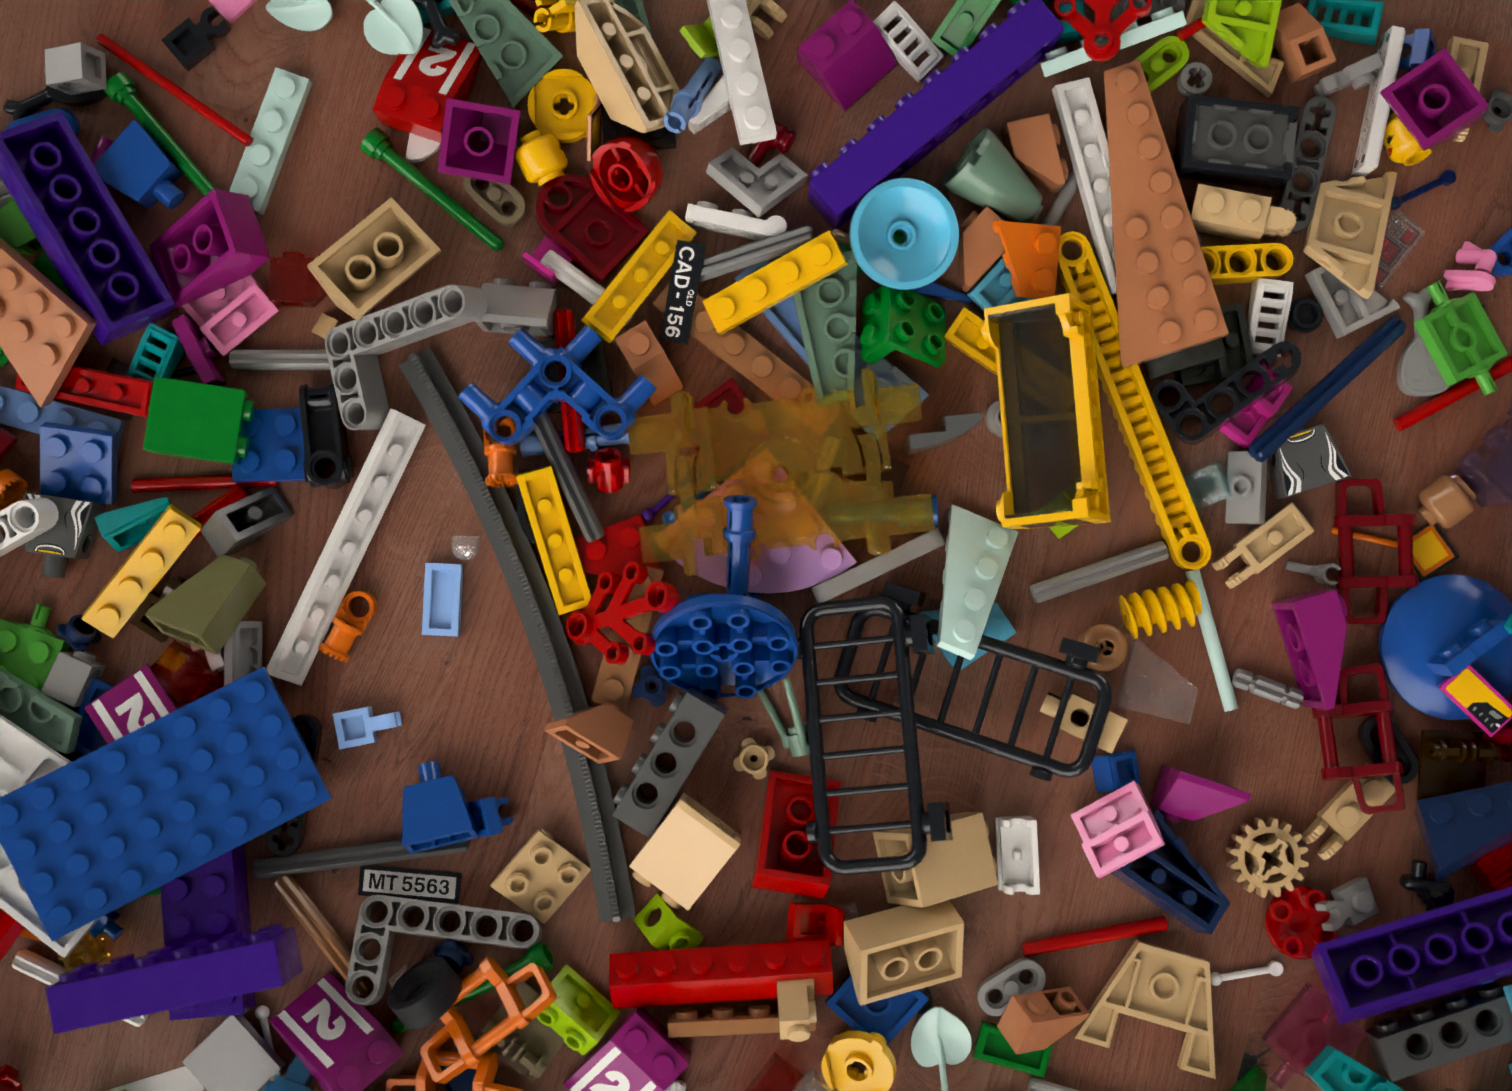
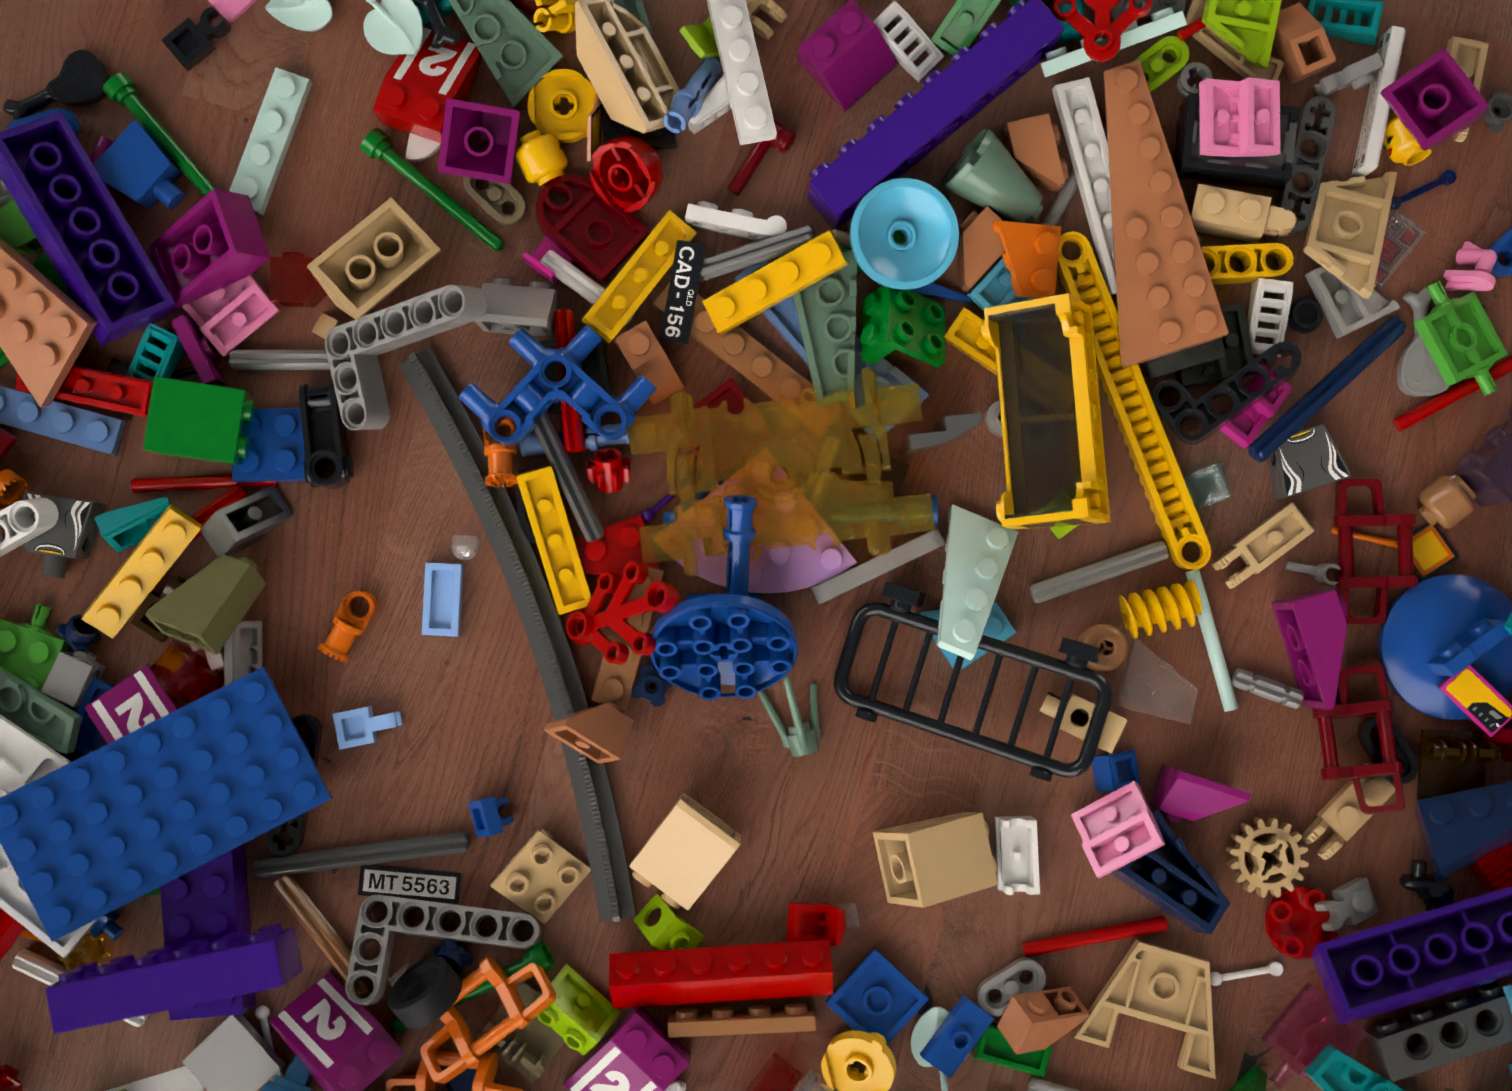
(75, 68): light grey brick -> none
(78, 463): blue plate -> none
(175, 90): red axle -> none
(345, 547): white plate -> none
(435, 811): blue torso -> none
(645, 812): dark grey brick -> none
(756, 187): light grey plate -> none
(757, 768): tan plate -> none
(783, 854): red slope -> none
(796, 1008): tan brick -> none
(903, 950): tan slope -> none
(937, 818): black bar -> none
(956, 1036): none -> blue plate
(1239, 117): none -> bright pink slope
(1247, 488): light grey plate -> none
(1422, 46): blue tile -> none

